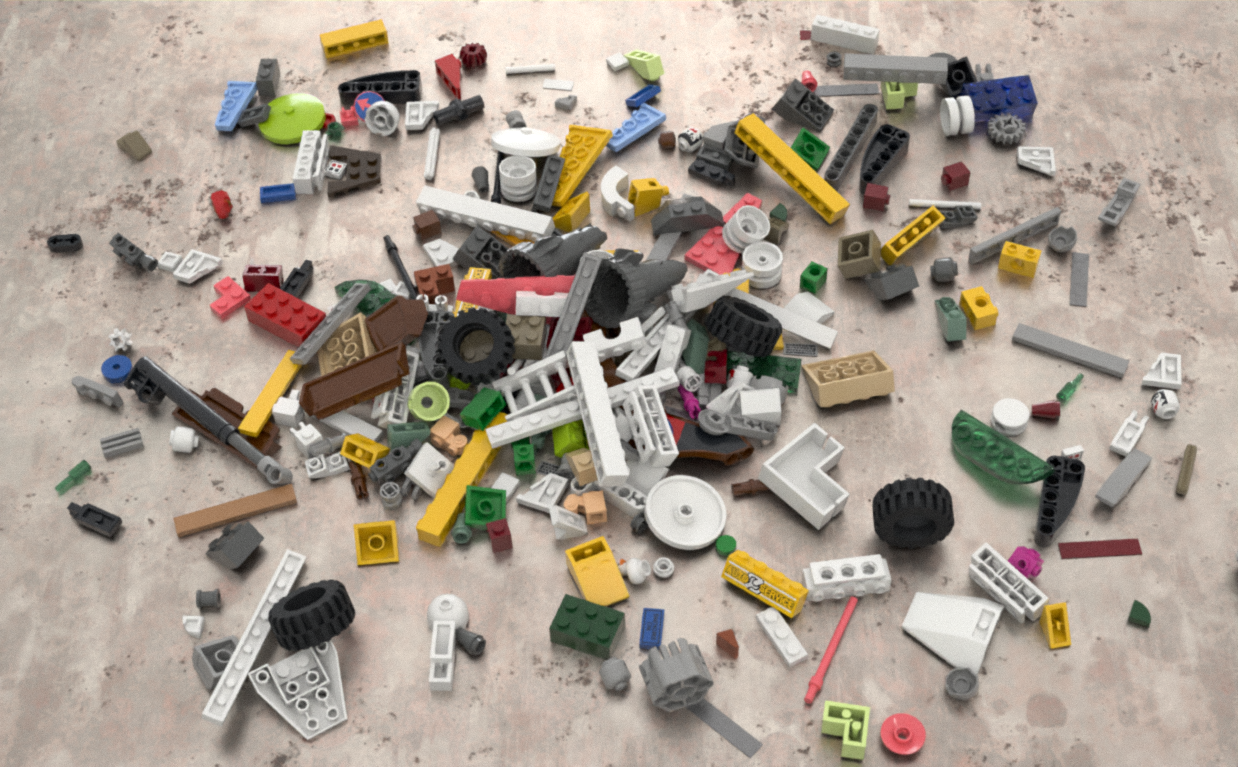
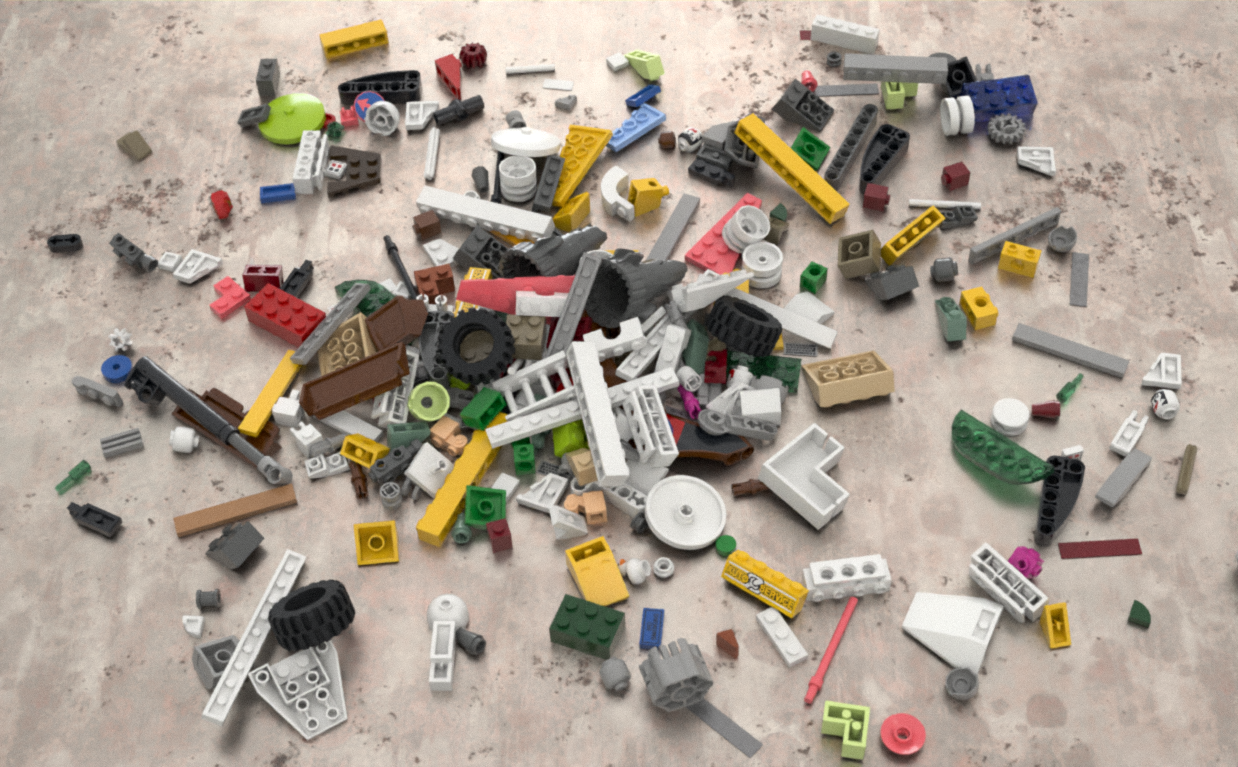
(236, 99): light blue wing -> none
(686, 215): dark grey wedge -> none
(913, 513): black tyre -> none
(1120, 202): light grey slope -> none

